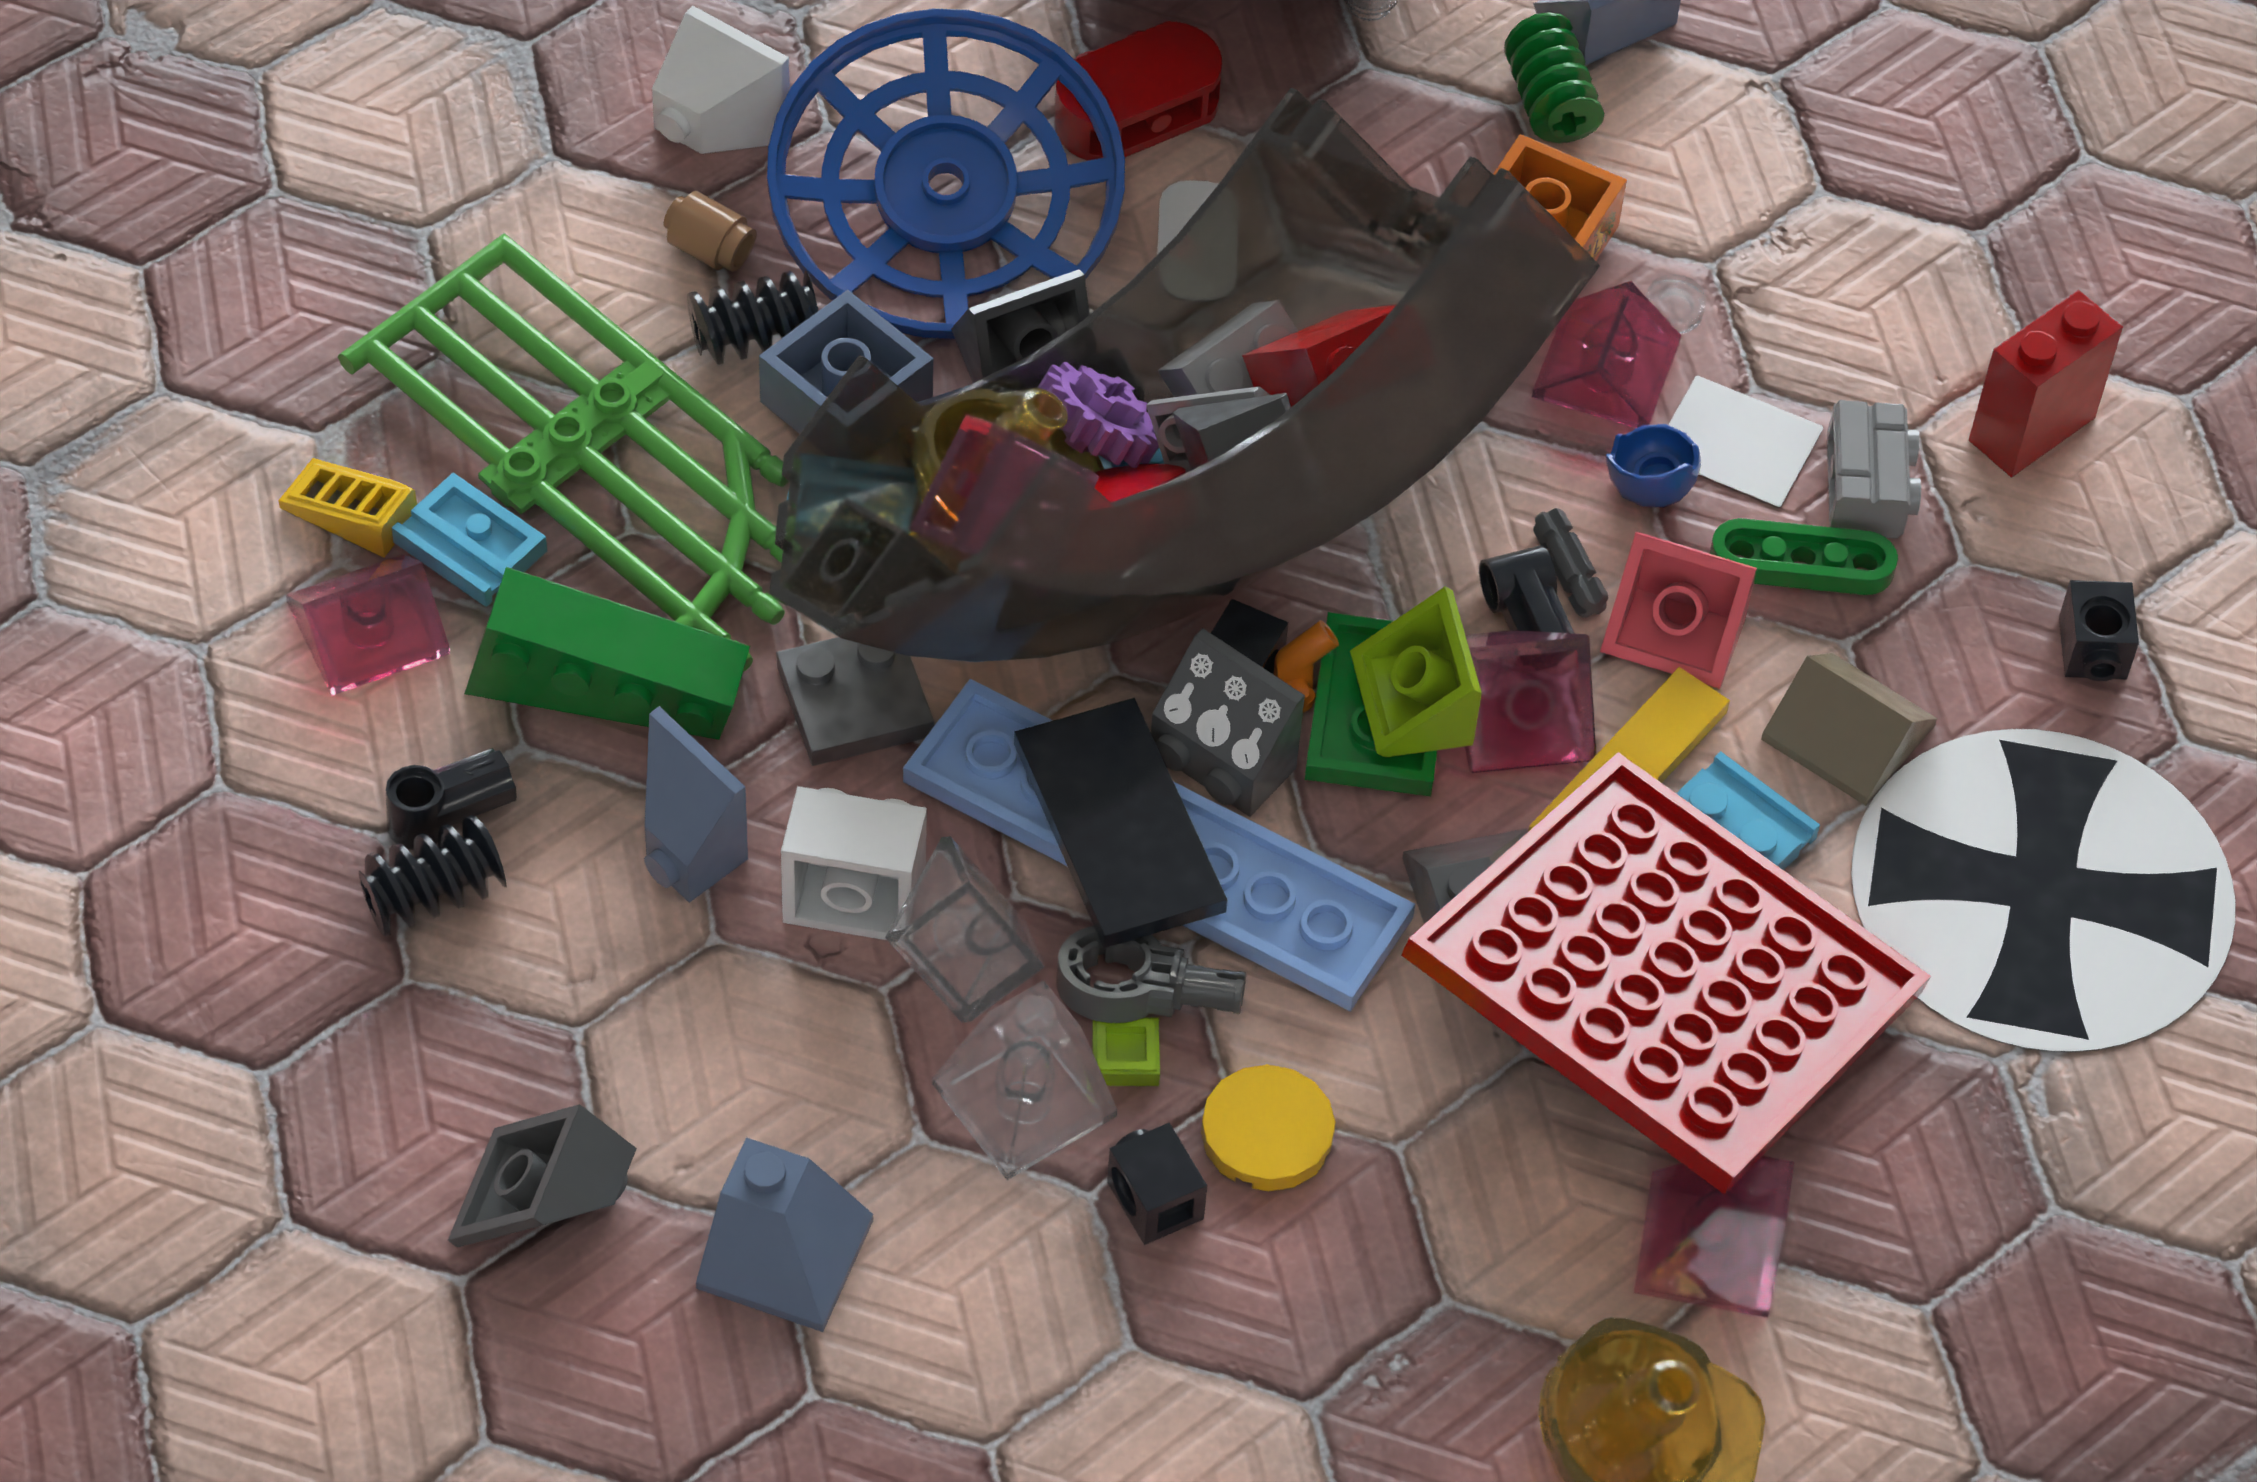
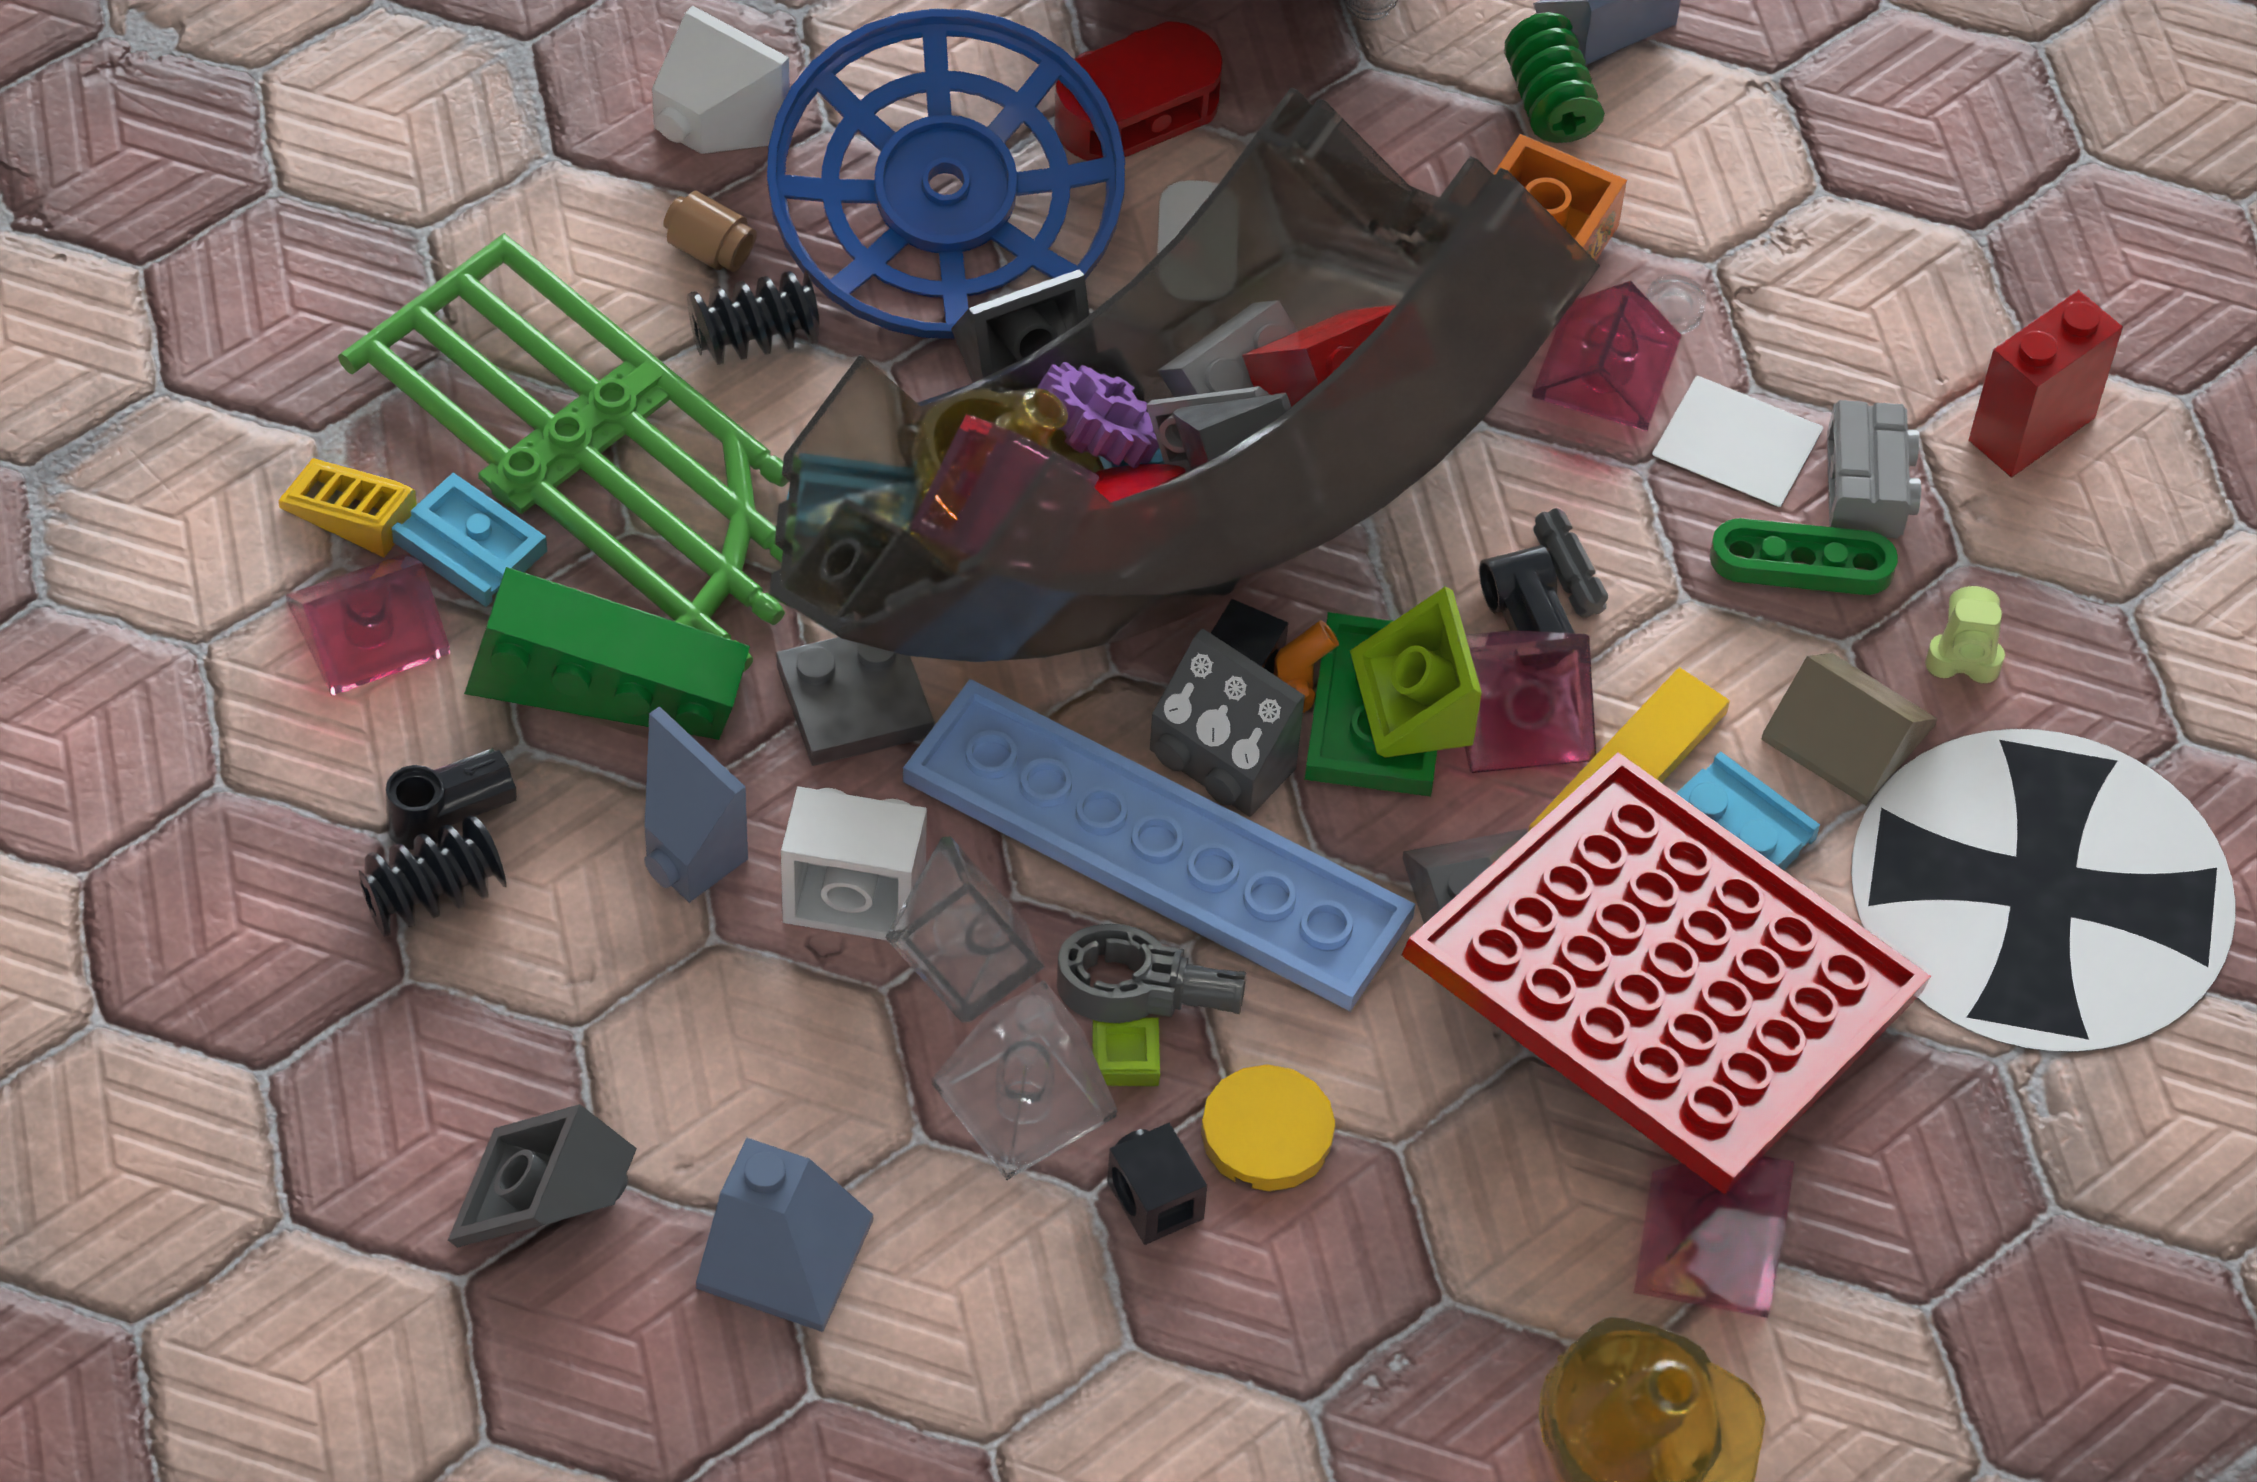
(814, 357): sand blue brick -> none
(1120, 822): black tile -> none
(1654, 465): blue hair -> none
(1679, 609): coral slope -> none
(1969, 638): none -> yellowish green plate
(2098, 630): black brick -> none

